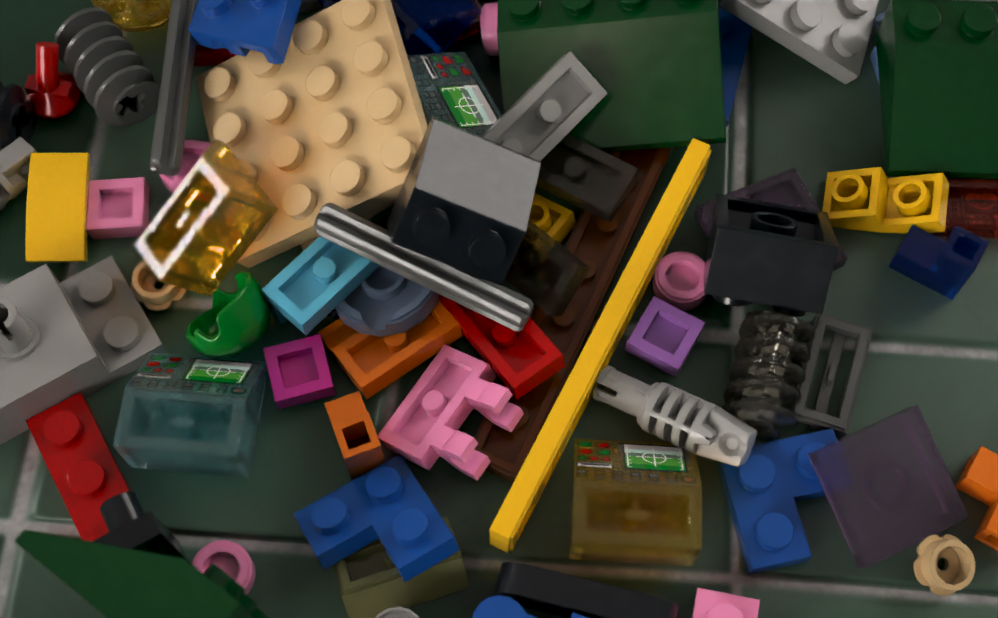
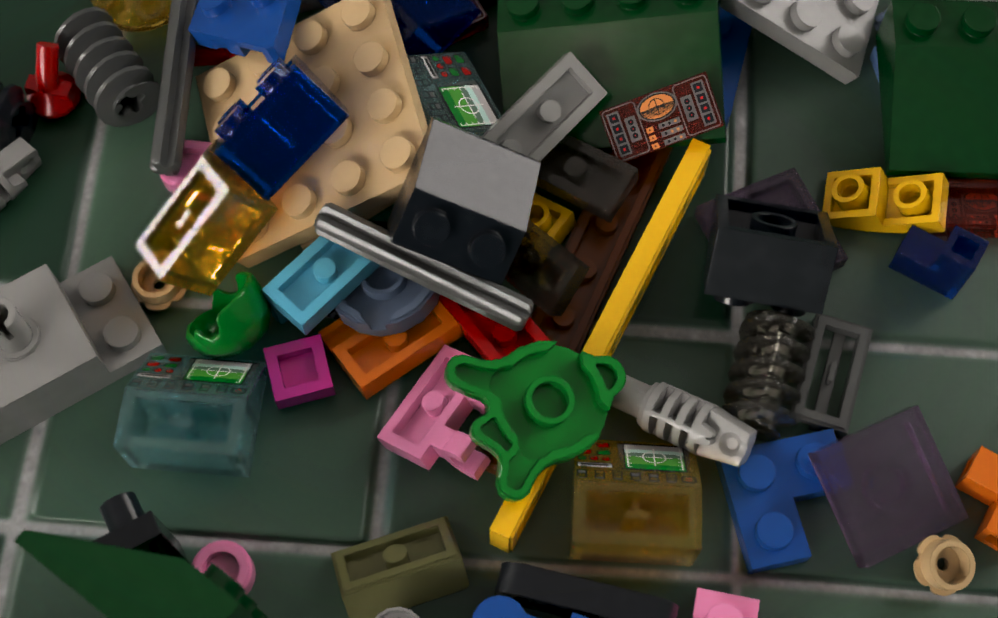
(57, 208): yellow slope -> none
(79, 462): red plate -> none
(117, 208): bright pink tile -> none
(278, 126): none -> clear blue slope
(355, 434): orange piece -> none
(381, 506): blue plate -> none
(488, 26): bright pink tile -> none
(539, 407): none -> green tile
(662, 117): none -> tile
(664, 336): medium lavender plate -> none
(680, 280): bright pink tile -> none

